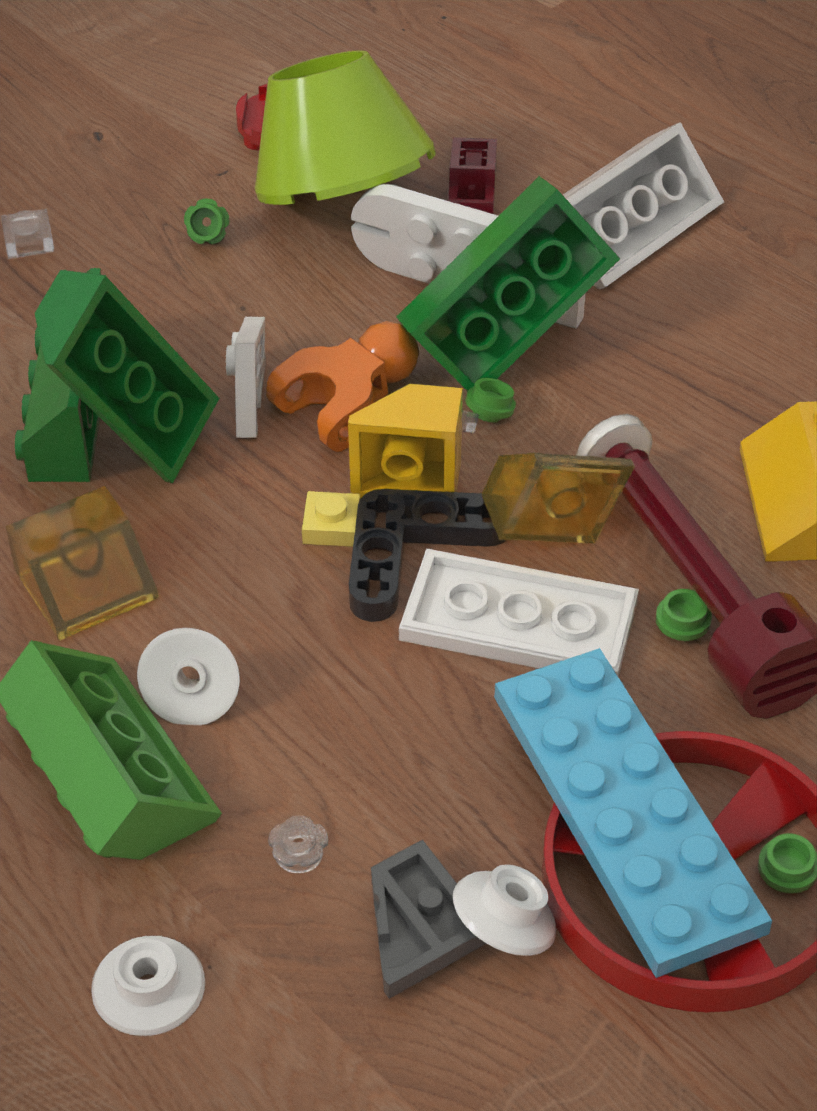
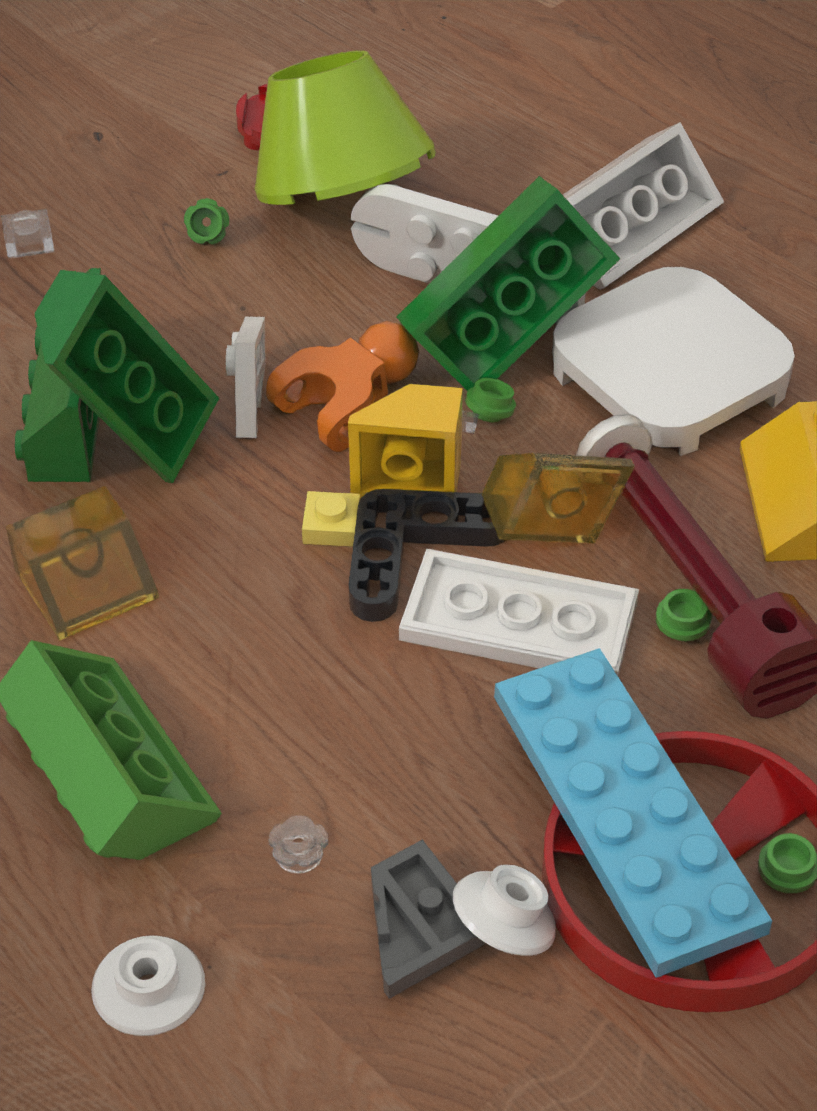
(182, 698): white piece -> none
(473, 173): dark red slope -> none
(673, 354): none -> white tile

